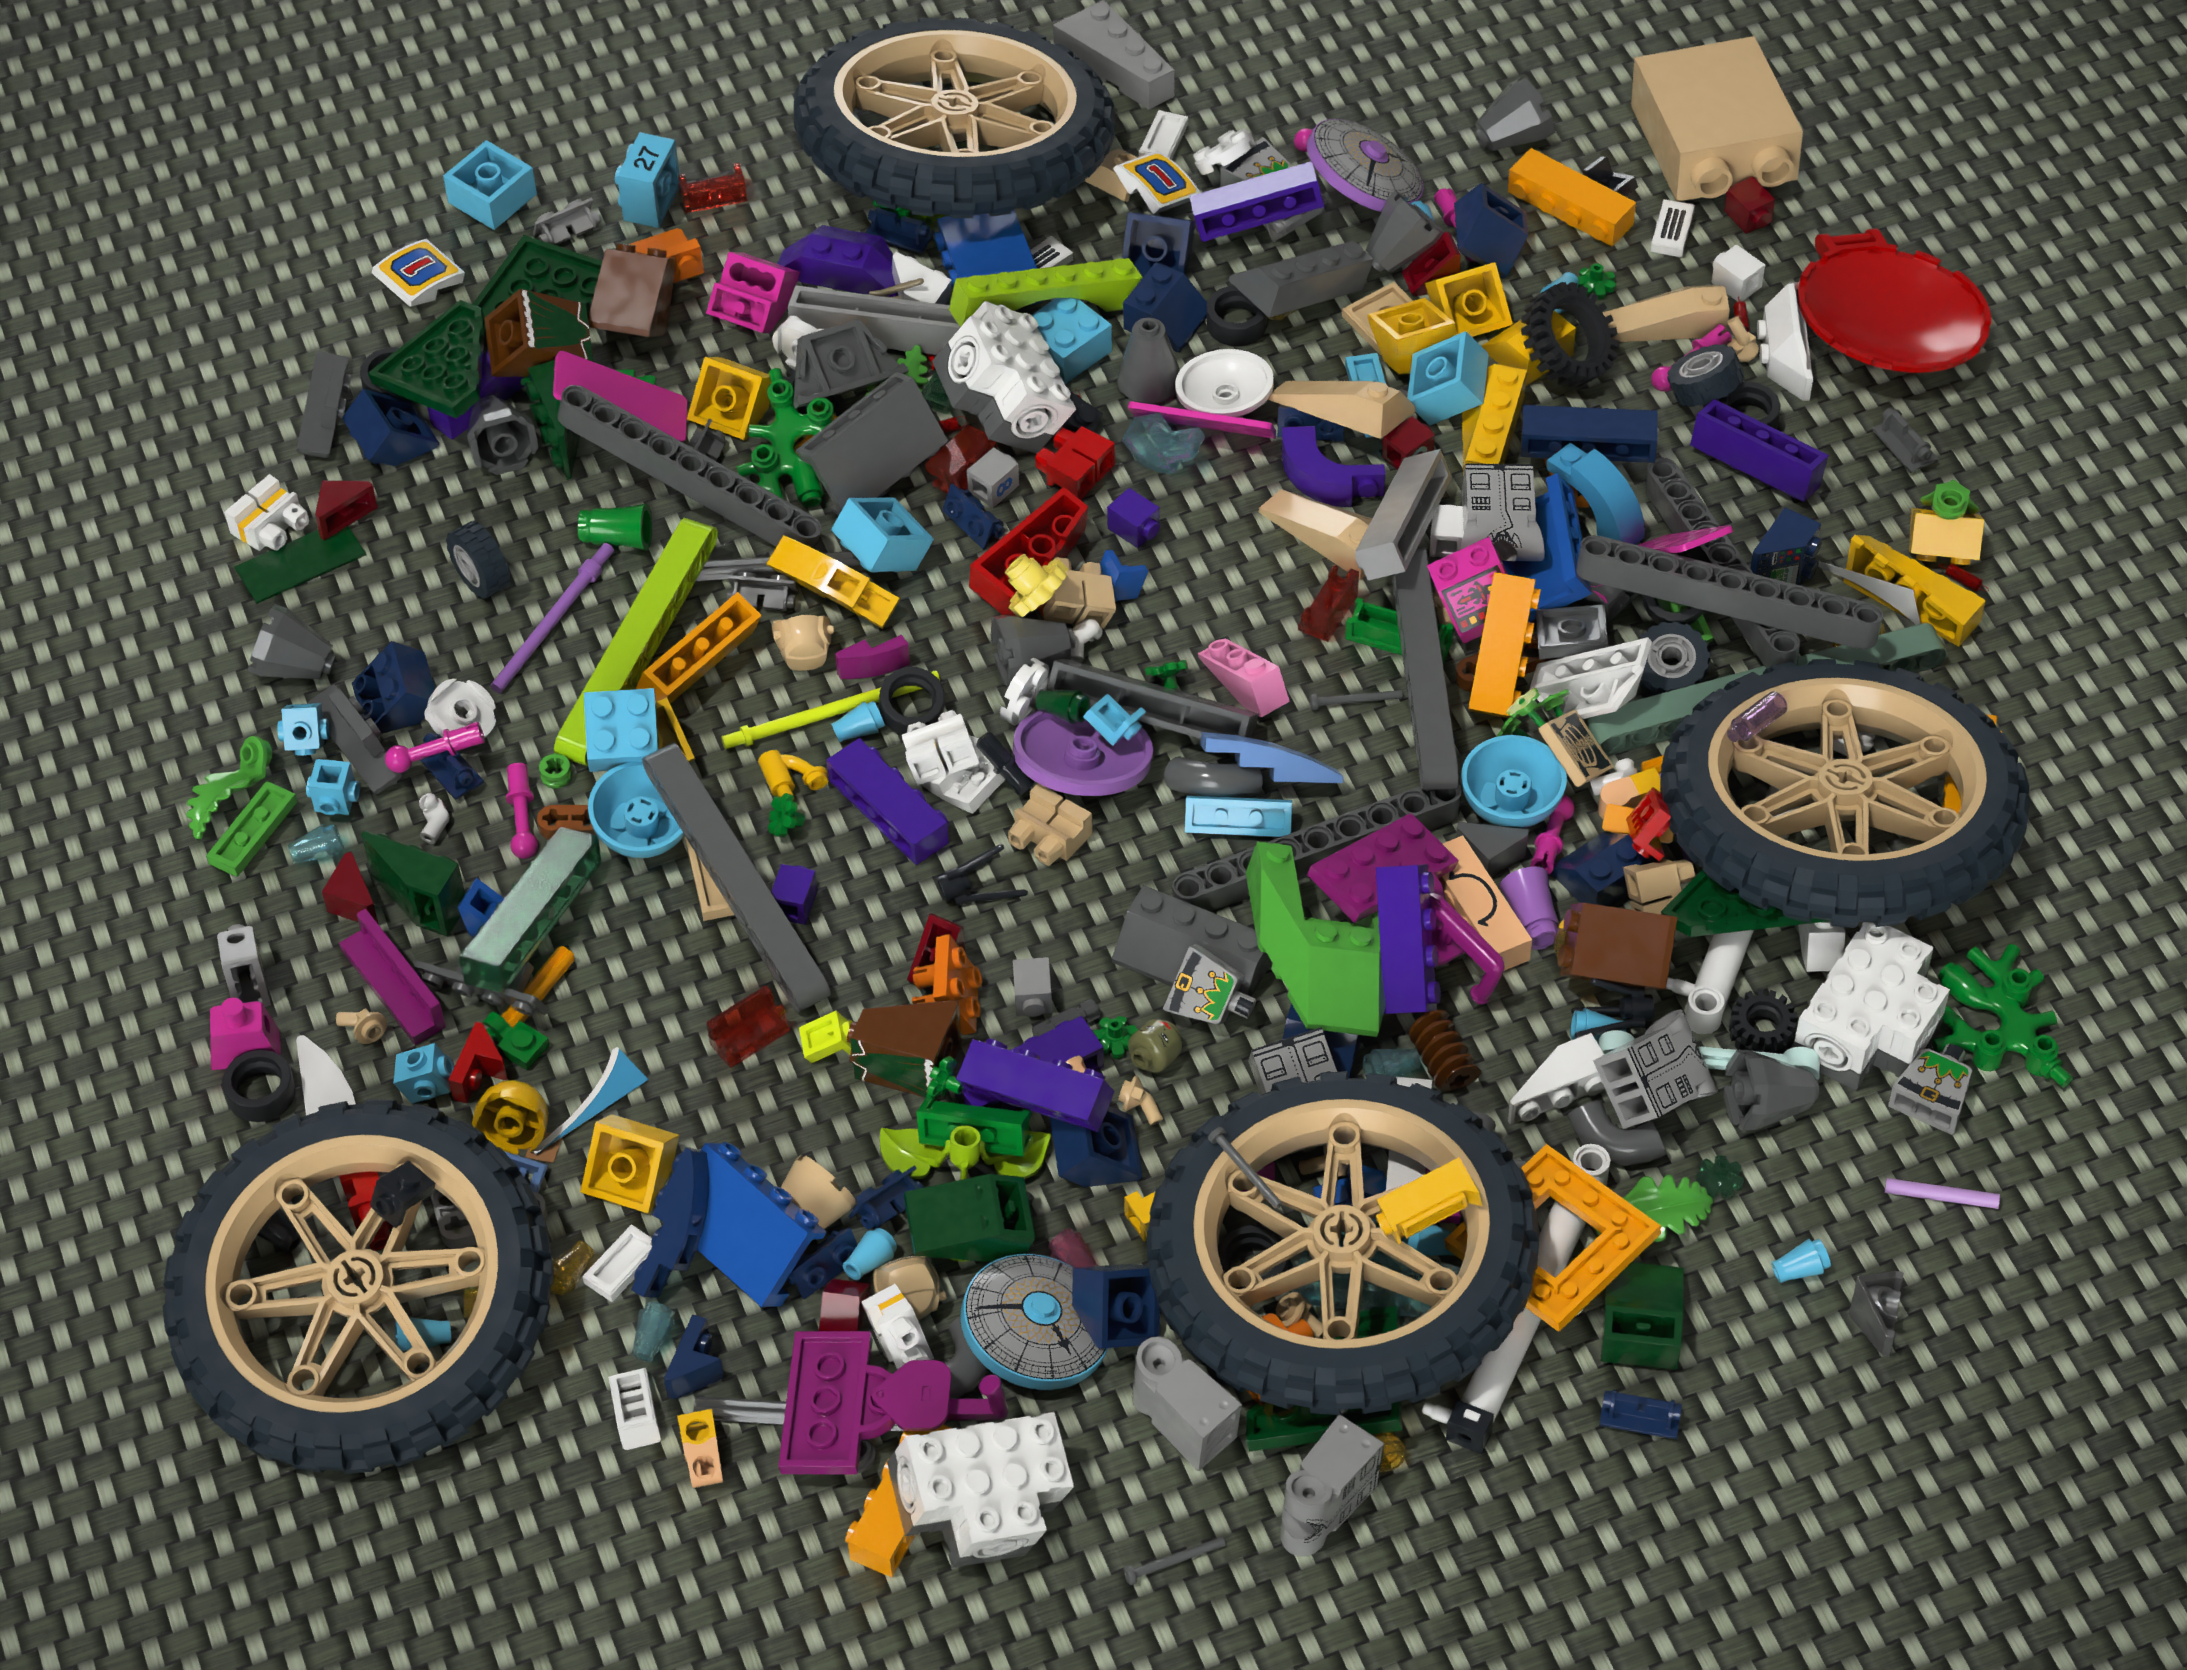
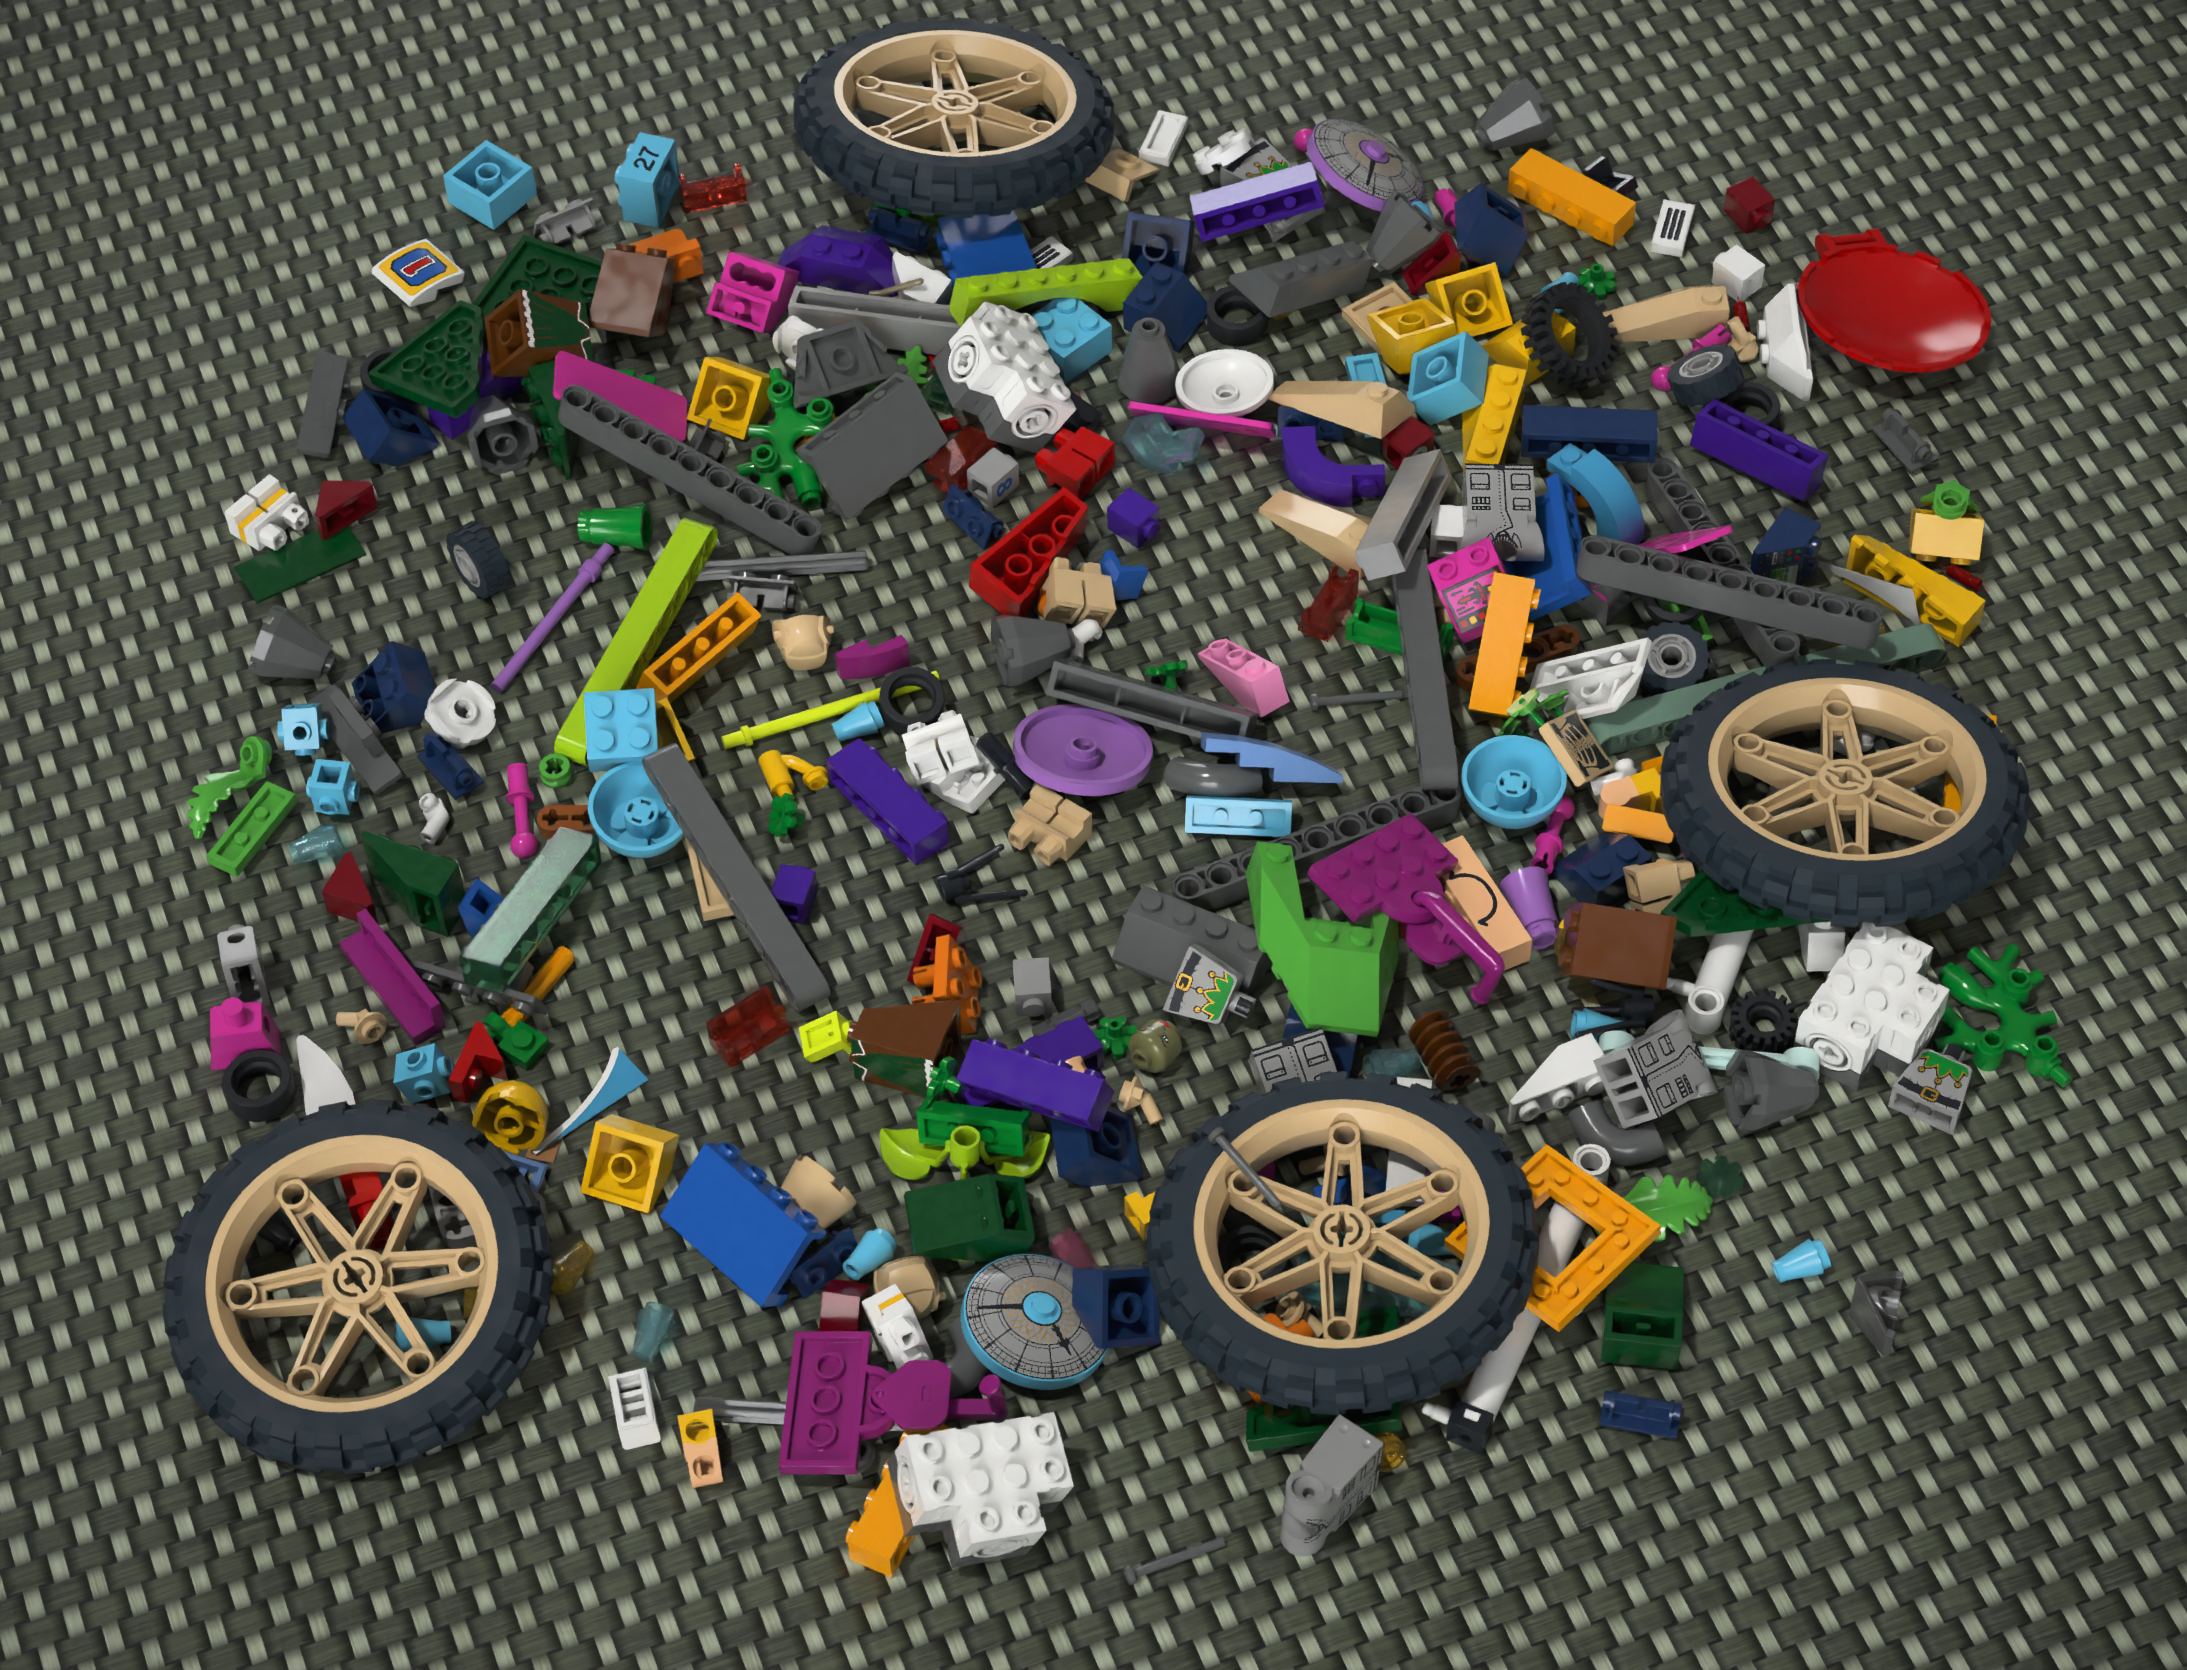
(399, 1192): black bracket -> none
(400, 758): dark pink pin -> none
(618, 1264): white tile -> none
(683, 1211): dark blue slope -> none
(691, 1364): dark blue slope -> none
(833, 580): yellow slope -> none
(876, 1206): dark blue hinge -> none
(882, 534): medium azure brick -> none
(1024, 691): white plate -> none
(1033, 583): light yellow plant -> none
(1065, 705): dark green cone -> none
(1113, 720): medium azure bracket -> none
(1117, 54): light grey wedge -> none
(1157, 181): slope -> none
(1184, 1402): light grey piece -> none
(1407, 938): dark purple brick -> none
(1427, 1200): yellow window -> none
(1495, 845): dark grey slope -> none
(1571, 630): dark grey tile -> none
(1648, 823): red bracket -> none
(1716, 118): tan brick -> none
(1757, 717): cylinder -> none
(1942, 1193): lavender bar -> none

